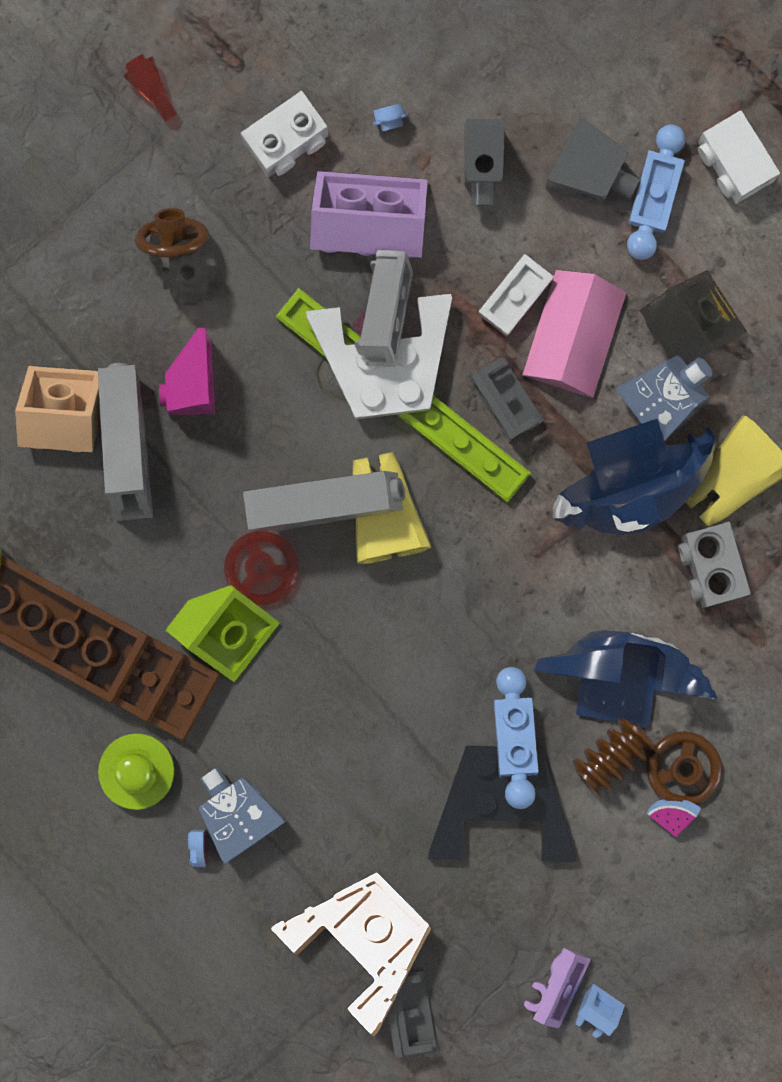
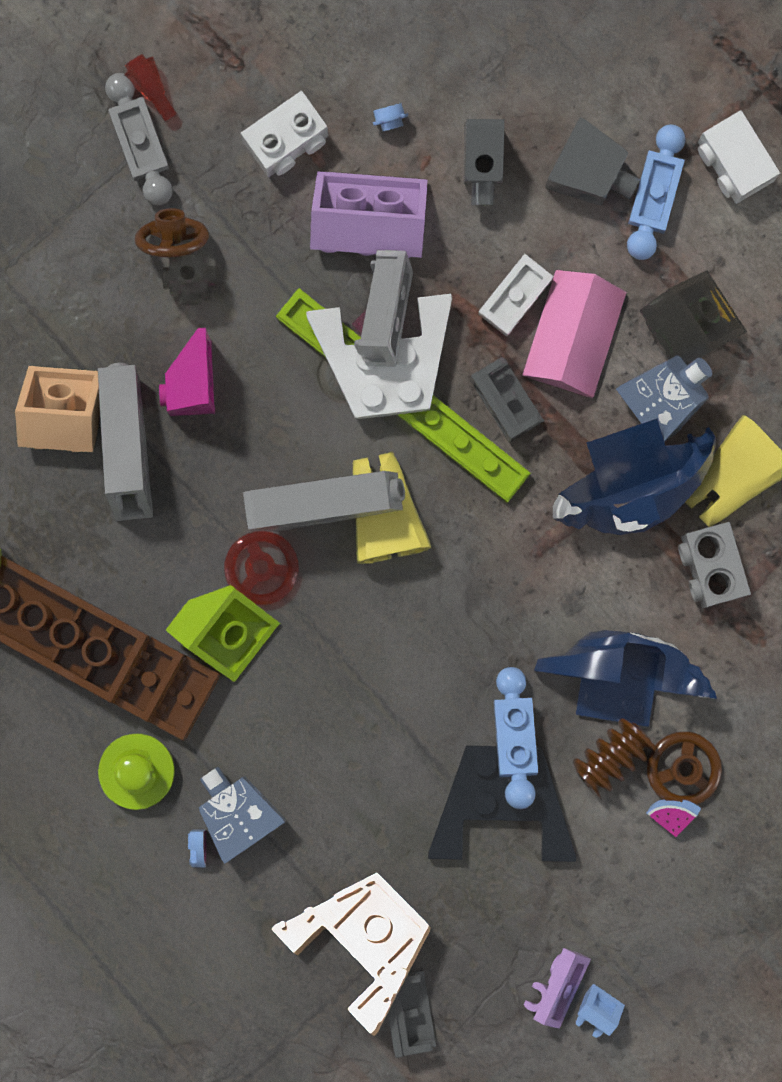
(138, 139): none -> light grey plate

